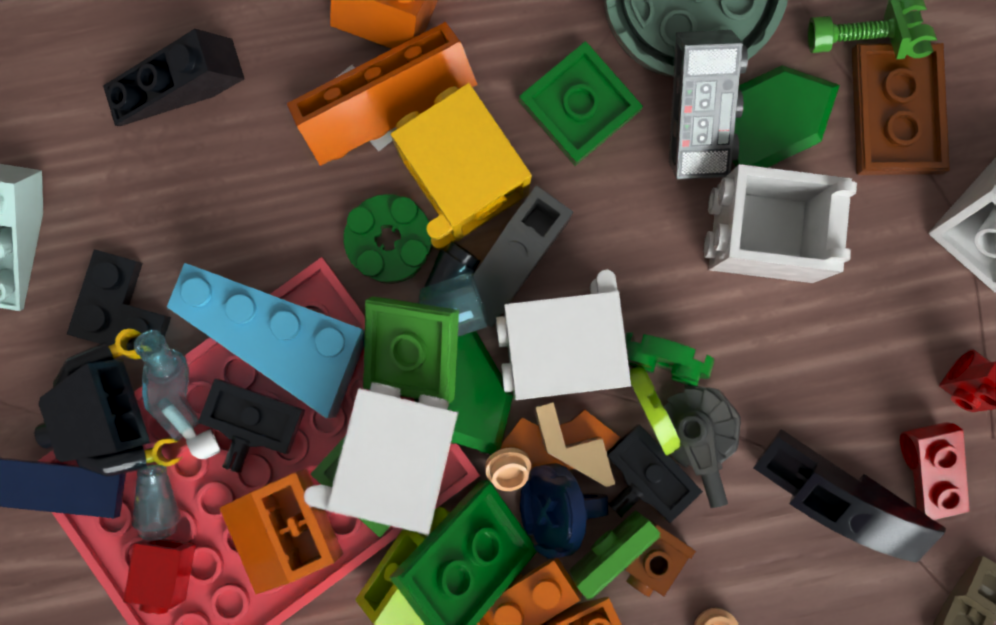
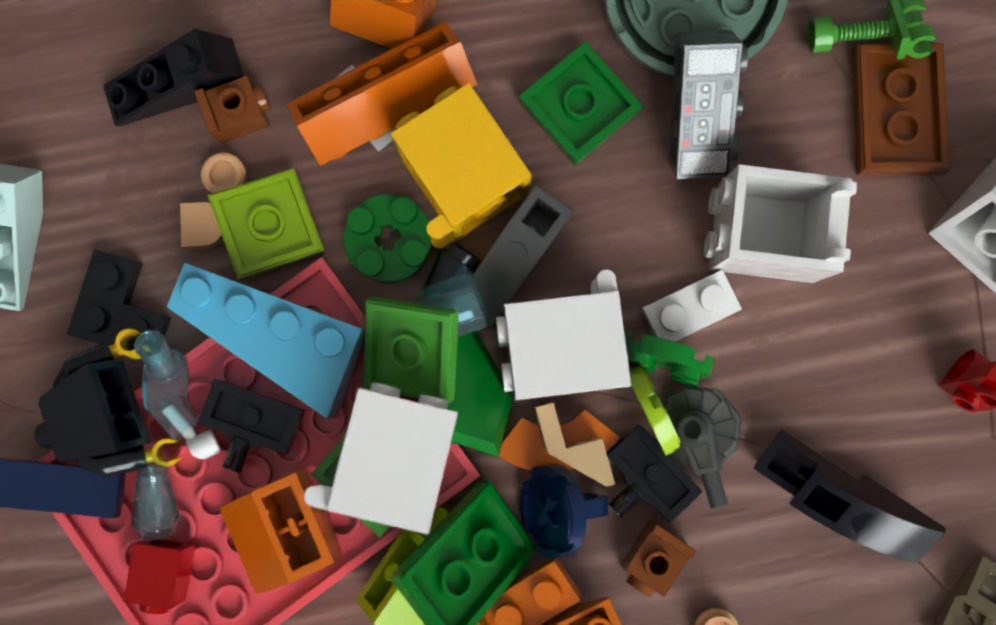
(199, 226): none -> light nougat tile
(223, 172): none -> light nougat tile
(234, 123): none -> dark orange brick
(266, 224): none -> lime plate
(508, 469): light nougat plate -> none
(613, 553): bright green plate -> none
(692, 308): none -> white plate
(782, 115): green tile -> none
(938, 468): red plate -> none

